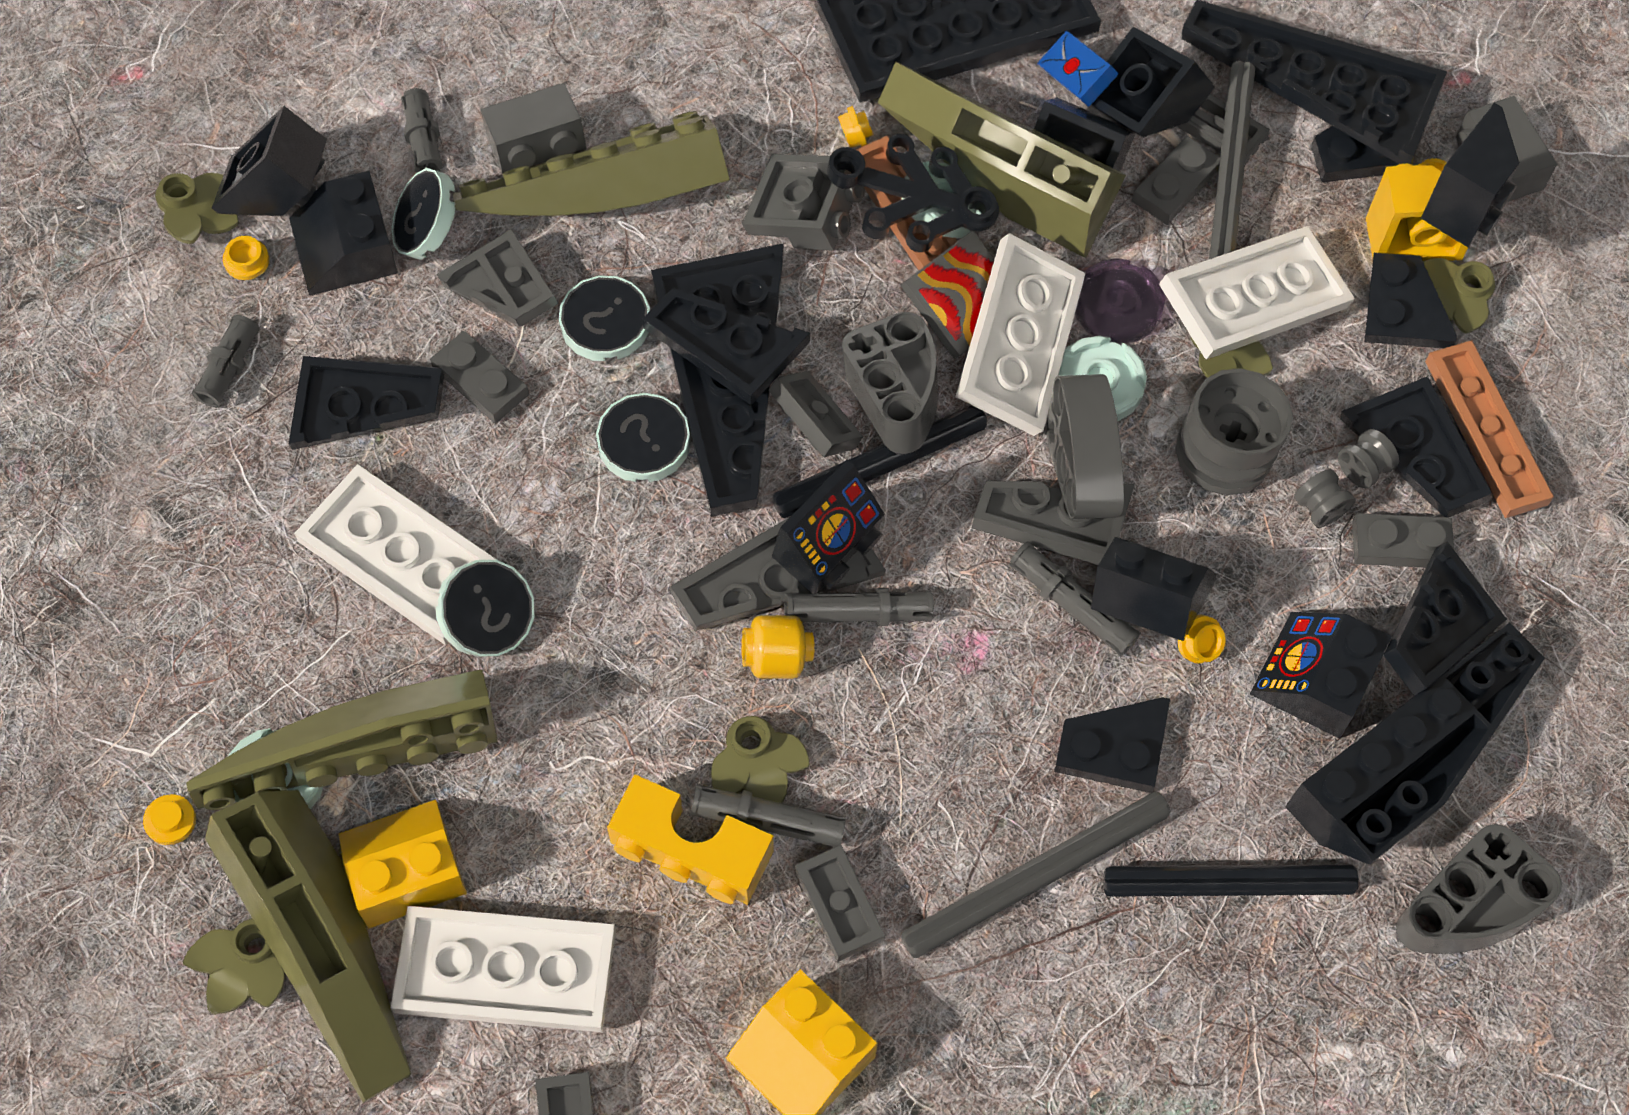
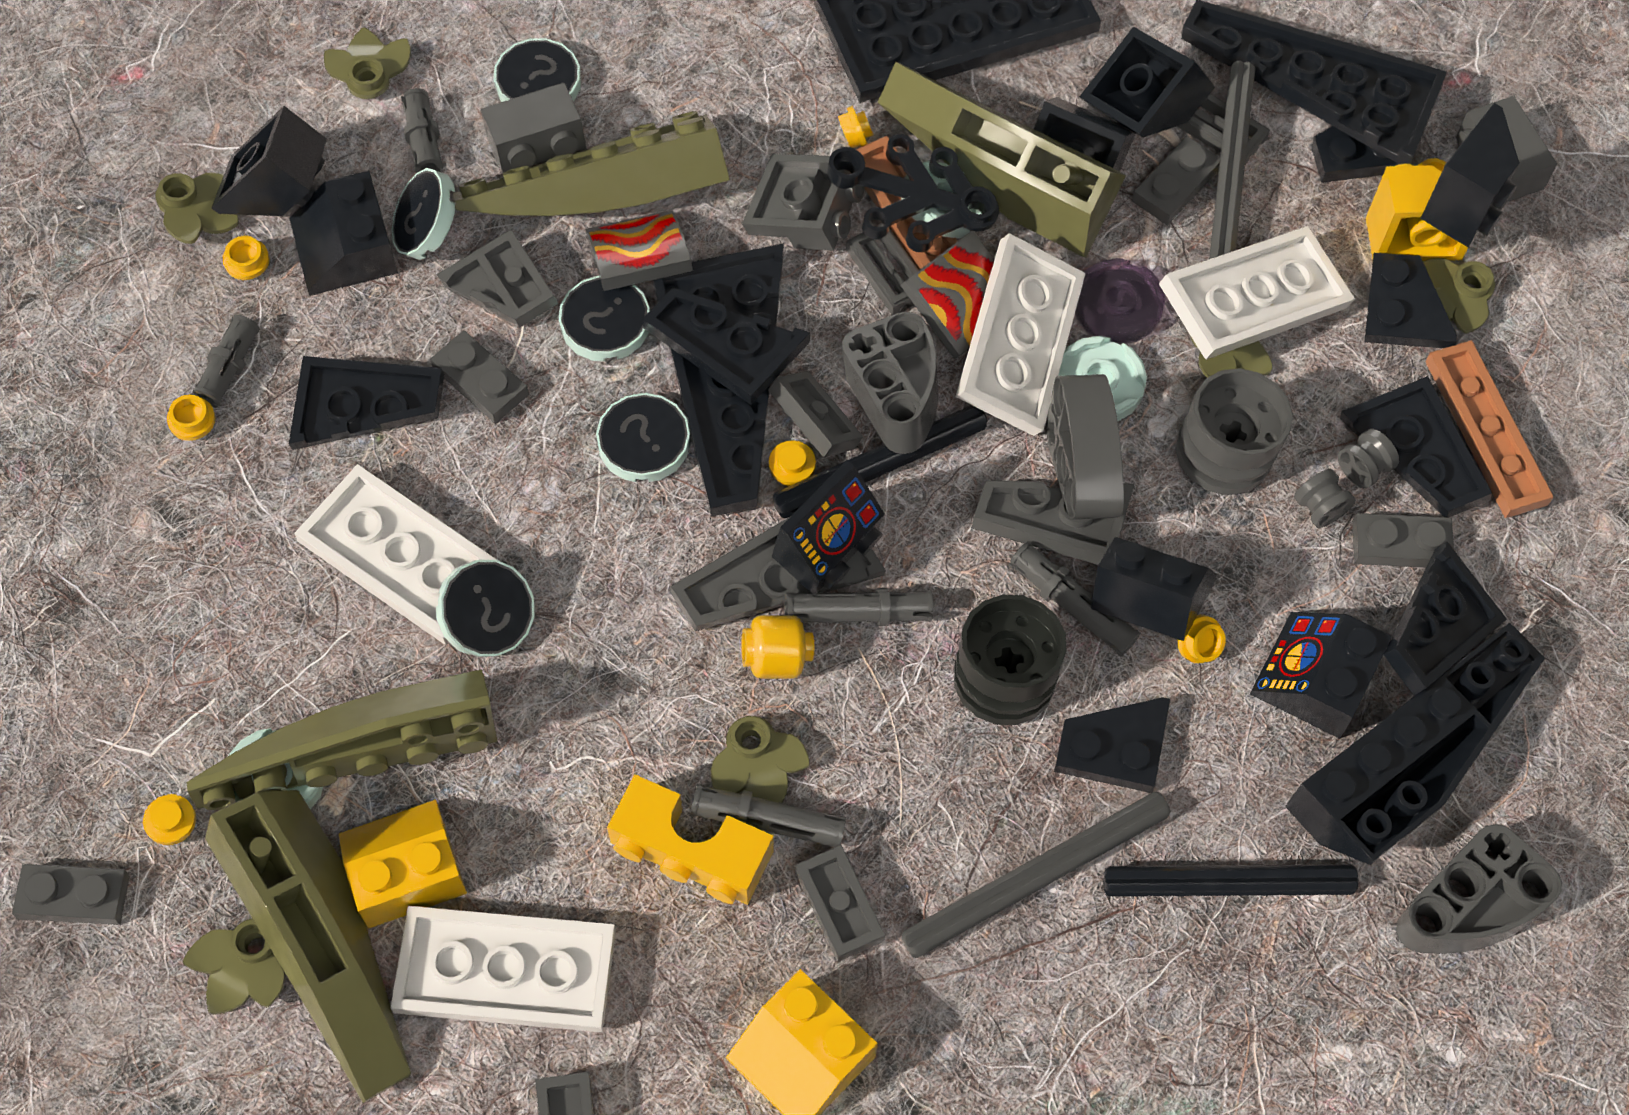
(71, 894): none -> dark grey plate
(190, 417): none -> yellow plate
(368, 60): none -> olive plate
(536, 66): none -> black tile
(639, 250): none -> slope
(792, 462): none -> yellow plate
(872, 274): none -> dark grey tile
(1009, 659): none -> pearl dark grey wheel
(1077, 68): blue tile -> none

